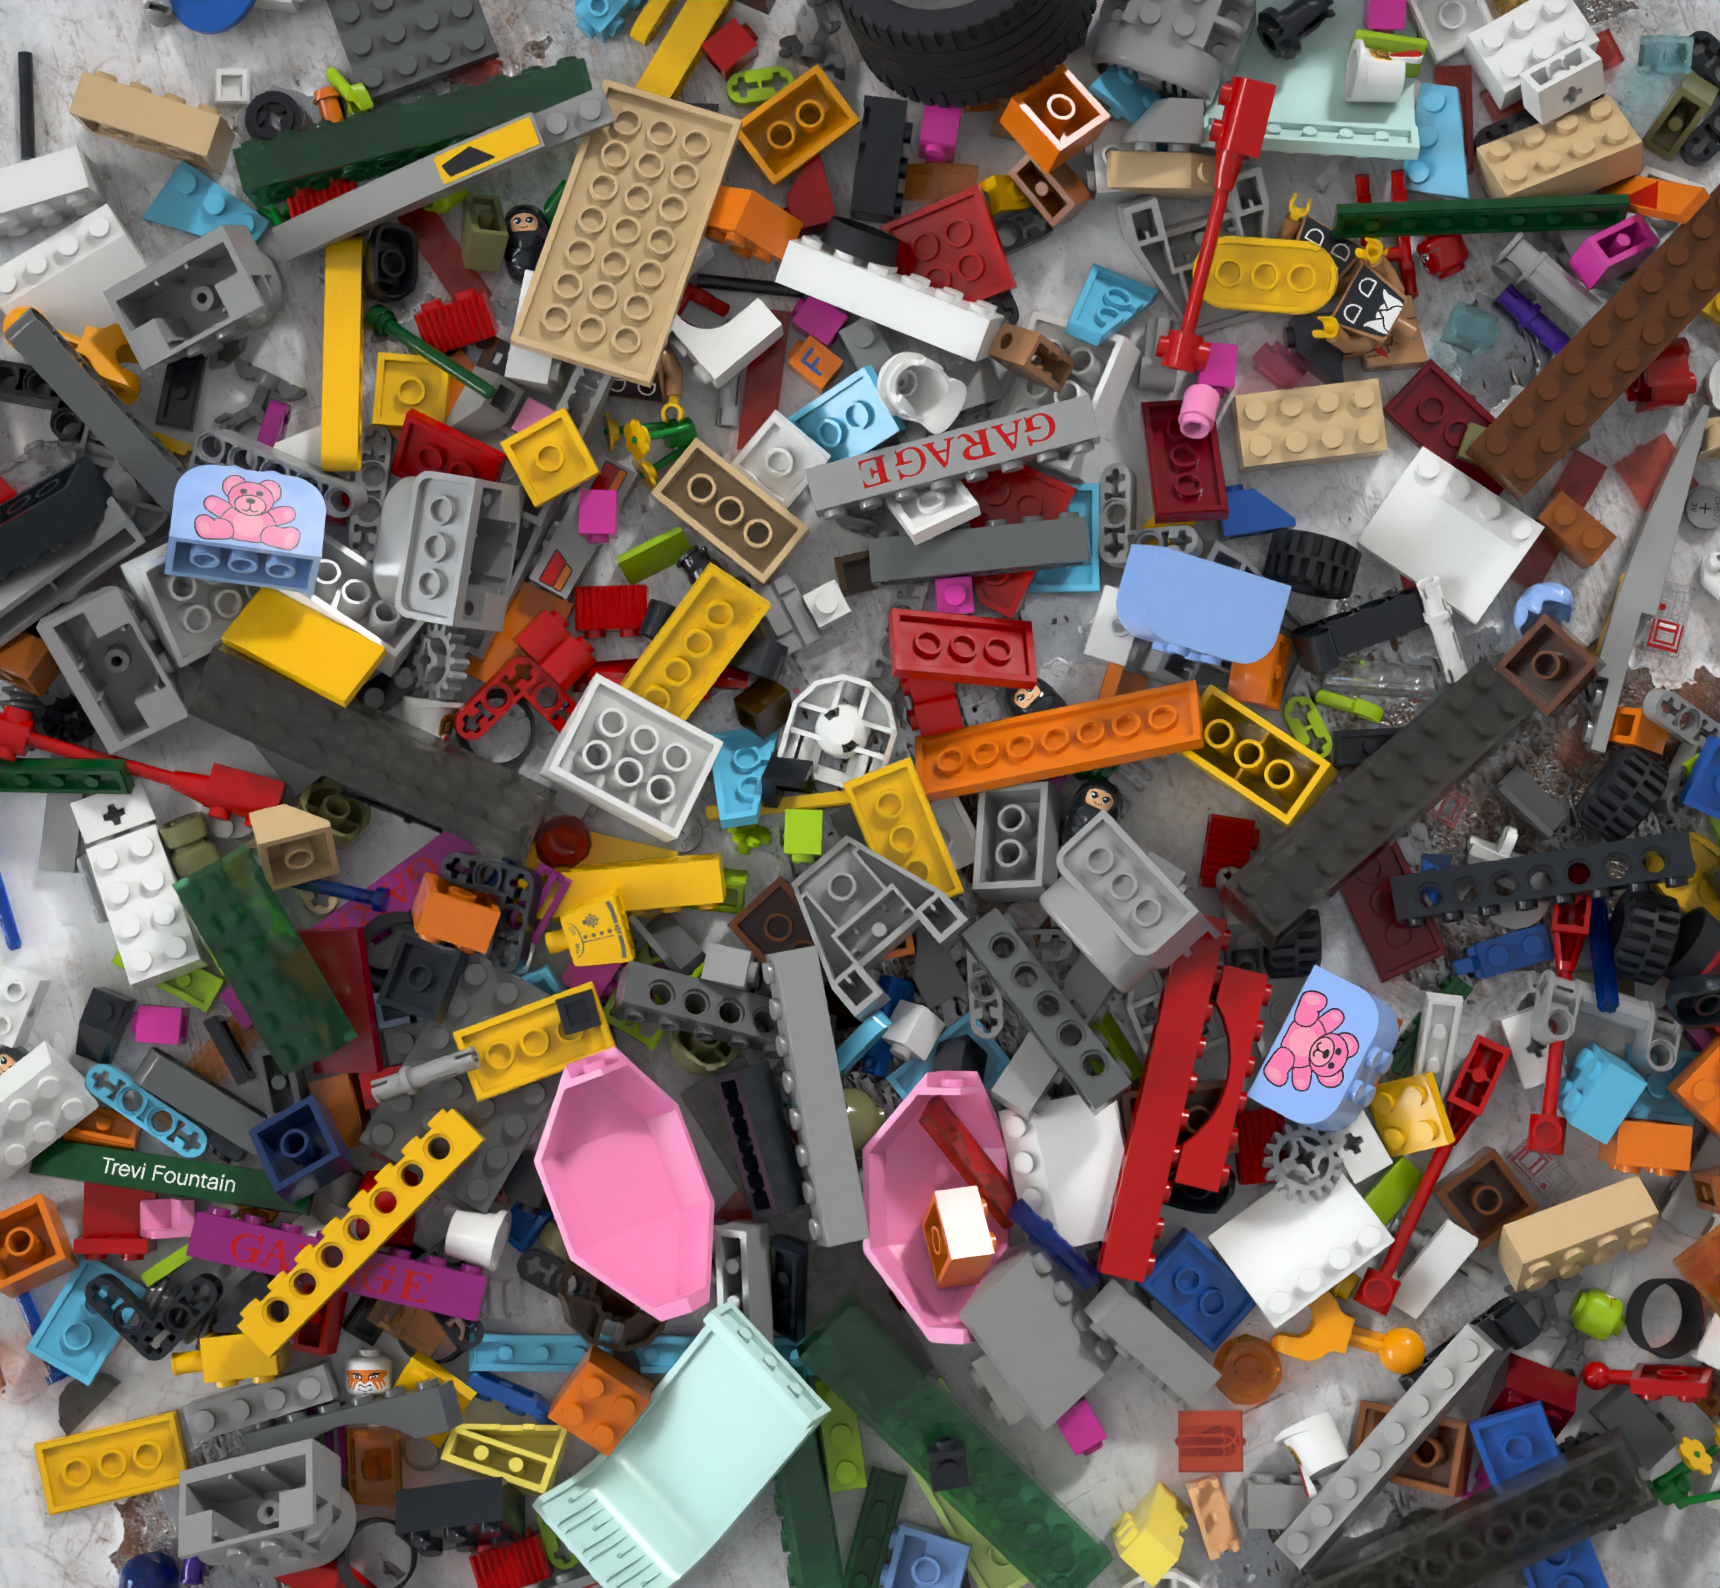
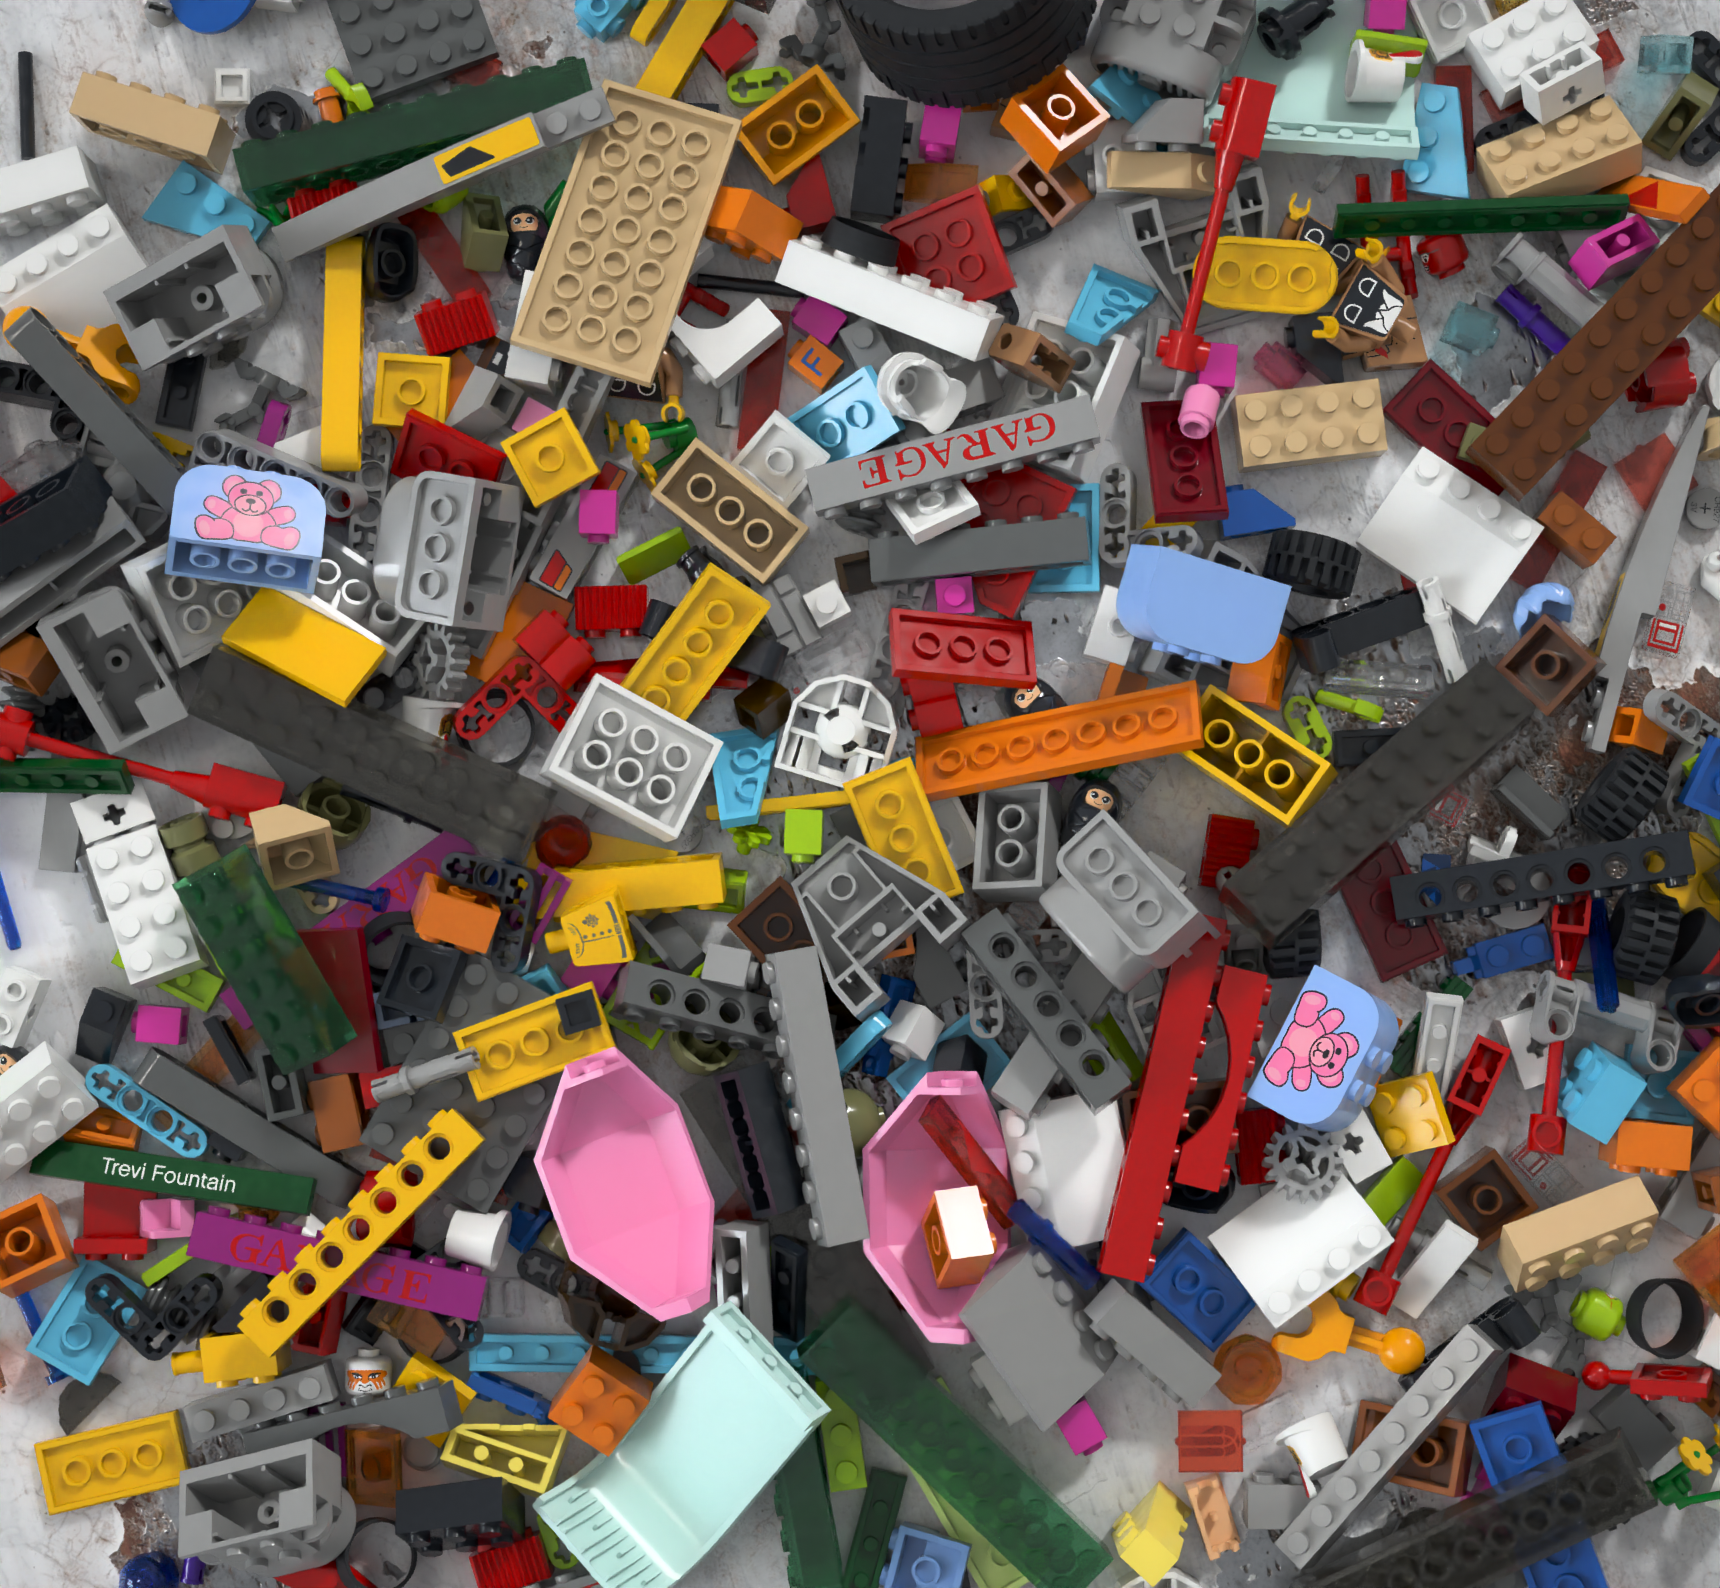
(301, 1149): dark blue brick -> none
(383, 323): dark green piece -> none
(786, 775): black panel -> none
(947, 1463): black bracket -> none

